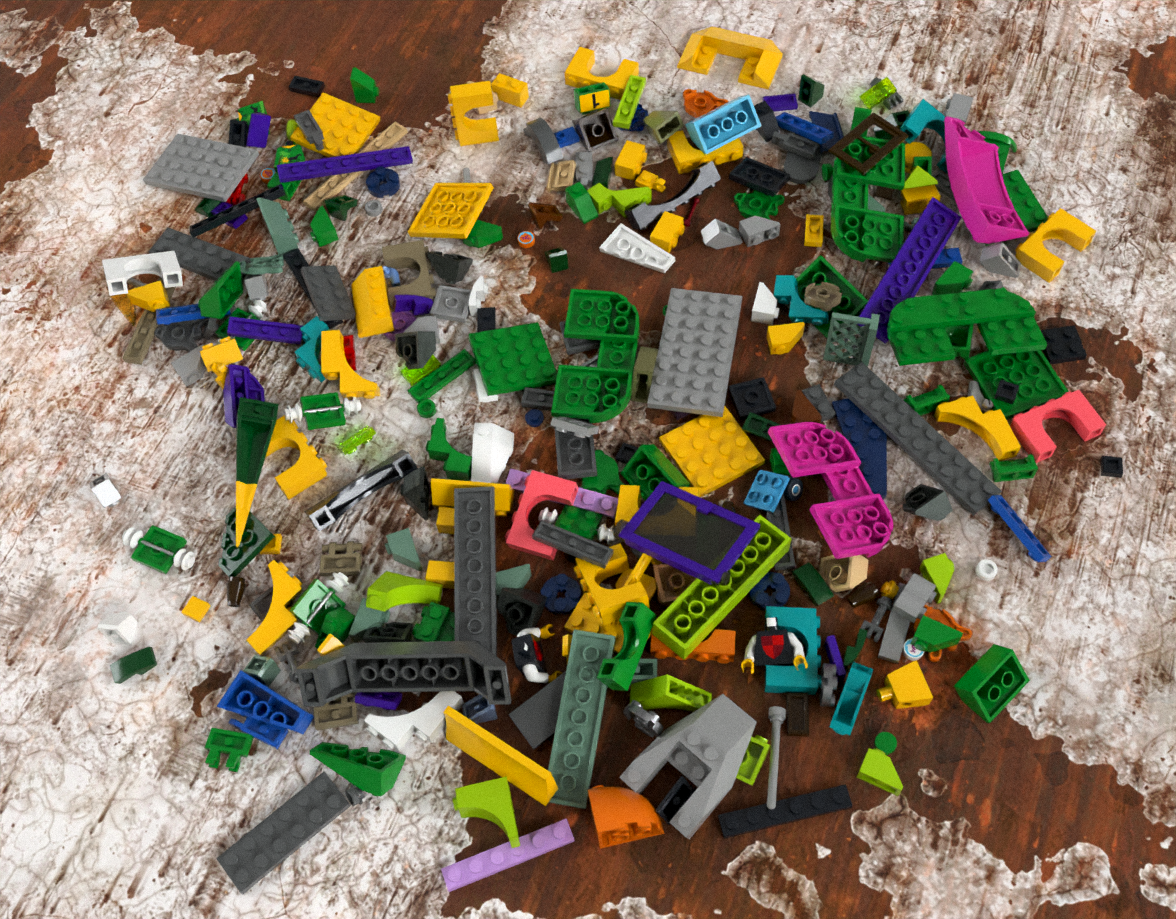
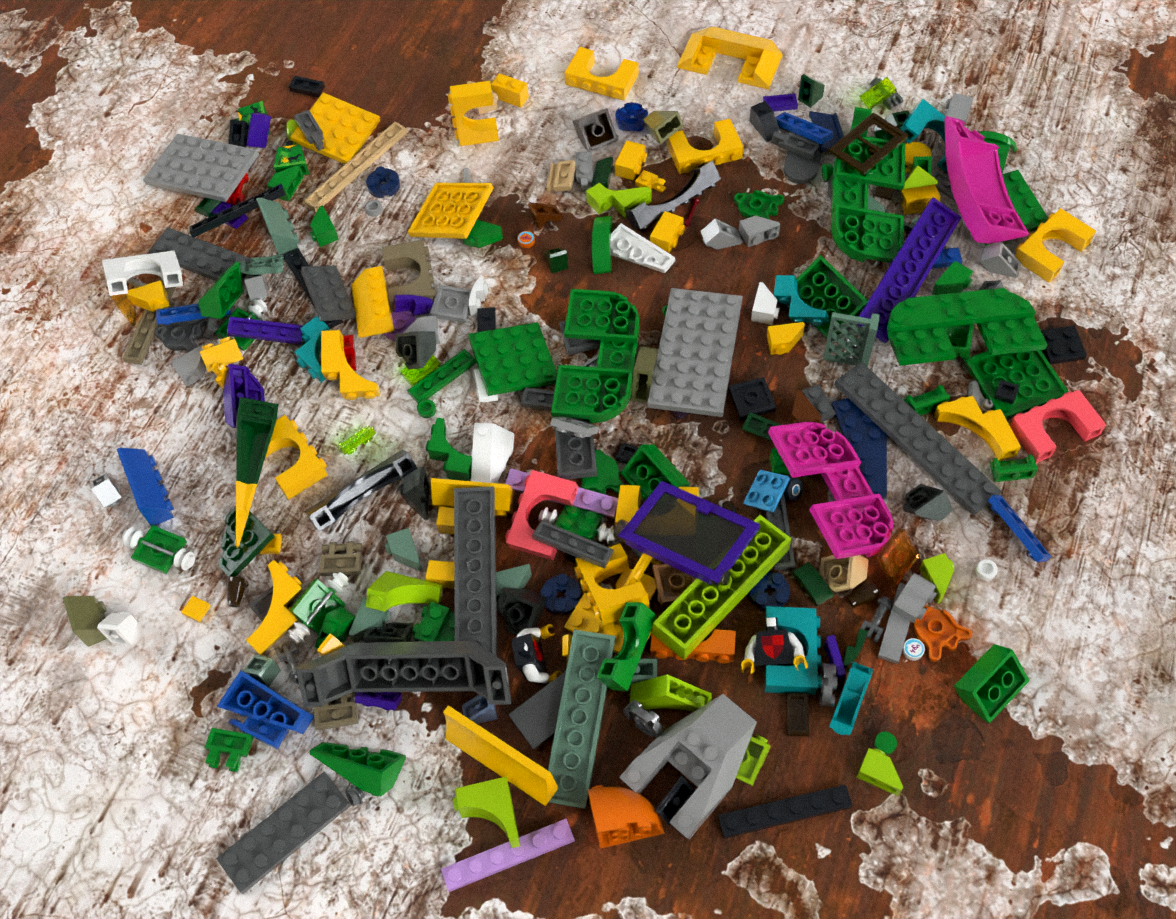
(84, 617): none -> olive slope
(134, 663): dark green slope -> none
(146, 485): none -> blue slope
(267, 174): orange tile -> none
(322, 410): green plate -> none
(340, 205): dark green slope -> none
(344, 164): dark purple plate -> none
(363, 87): green slope -> none
(393, 275): medium blue arm -> none
(424, 722): white arch -> none
(450, 266): pearl dark grey slope -> none
(534, 418): dark blue plate -> none
(545, 140): dark grey arch -> none
(567, 137): blue plate -> none
(580, 202): green slope -> none
(592, 98): brick -> none
(601, 244): none -> green slope
(629, 102): lime plate -> none
(701, 103): orange tile -> none
(711, 451): yellow plate -> none
(723, 124): medium azure slope -> none
(759, 176): black plate -> none
(776, 716): light grey piece -> none
(814, 230): yellow plate -> none
(823, 296): dark tan plate -> none
(889, 589): yellow plate -> none
(897, 556): none -> clear orange plate
(906, 687): yellow torso -> none
(934, 635): green slope -> none
(1111, 466): black tile -> none

